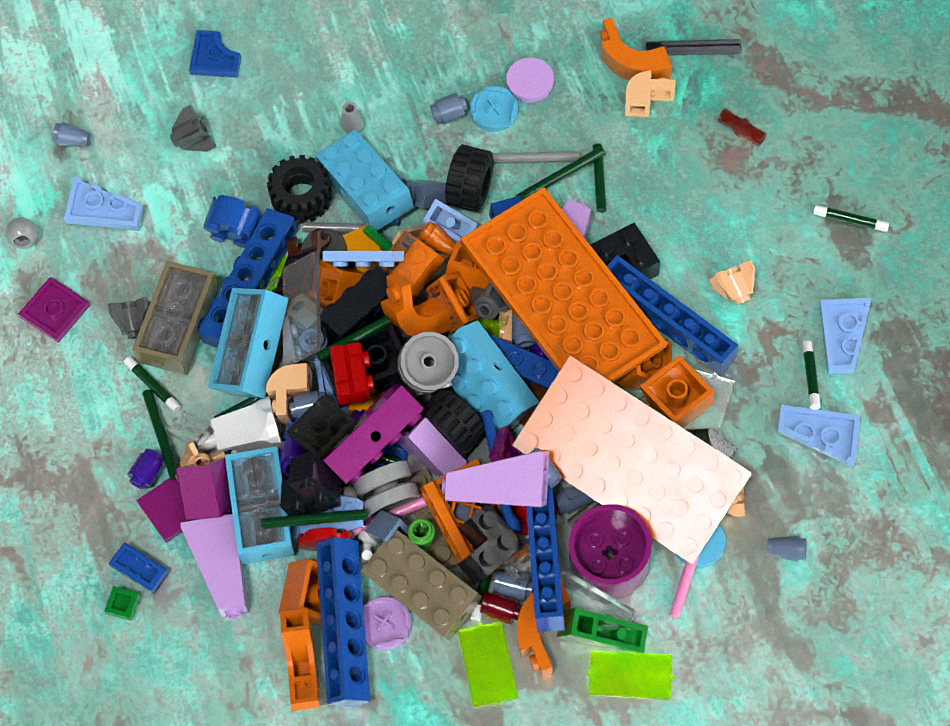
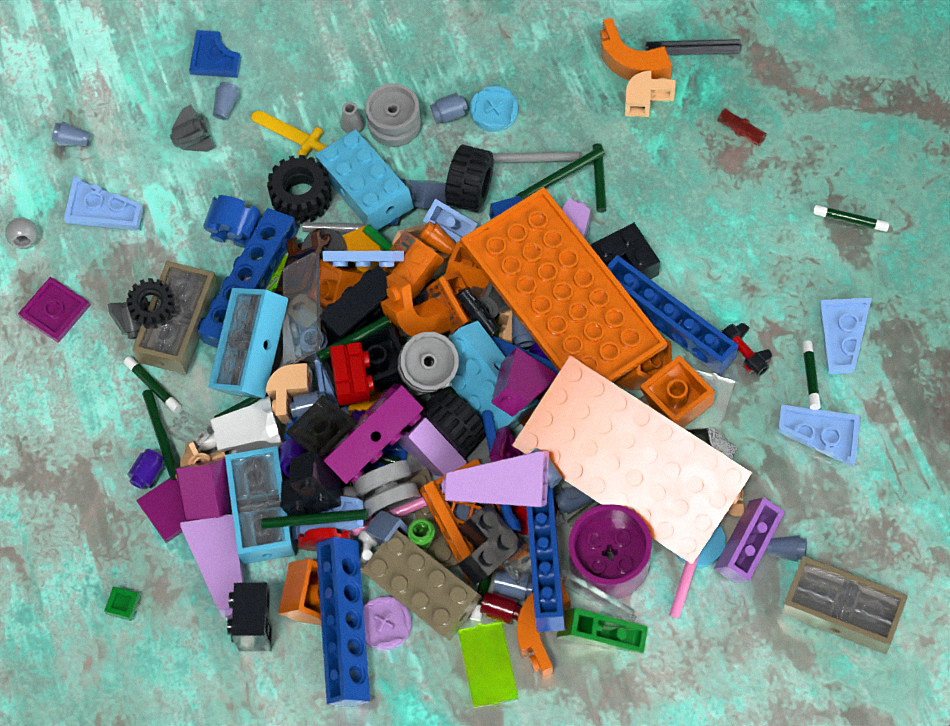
(138, 567): blue plate -> none
(150, 288): none -> black tyre
(225, 98): none -> sand blue cone
(250, 619): none -> black brick
(300, 658): orange arch -> none
(305, 140): none -> yellow sword
(393, 115): none -> light grey wheel
(477, 311): none -> black pin
(520, 382): none -> magenta slope
(530, 80): lavender tile -> none
(630, 675): clear neon green piece -> none
(735, 283): light nougat brick -> none
(749, 540): none -> medium lavender brick
(753, 362): none -> black piece
(844, 605): none -> brick

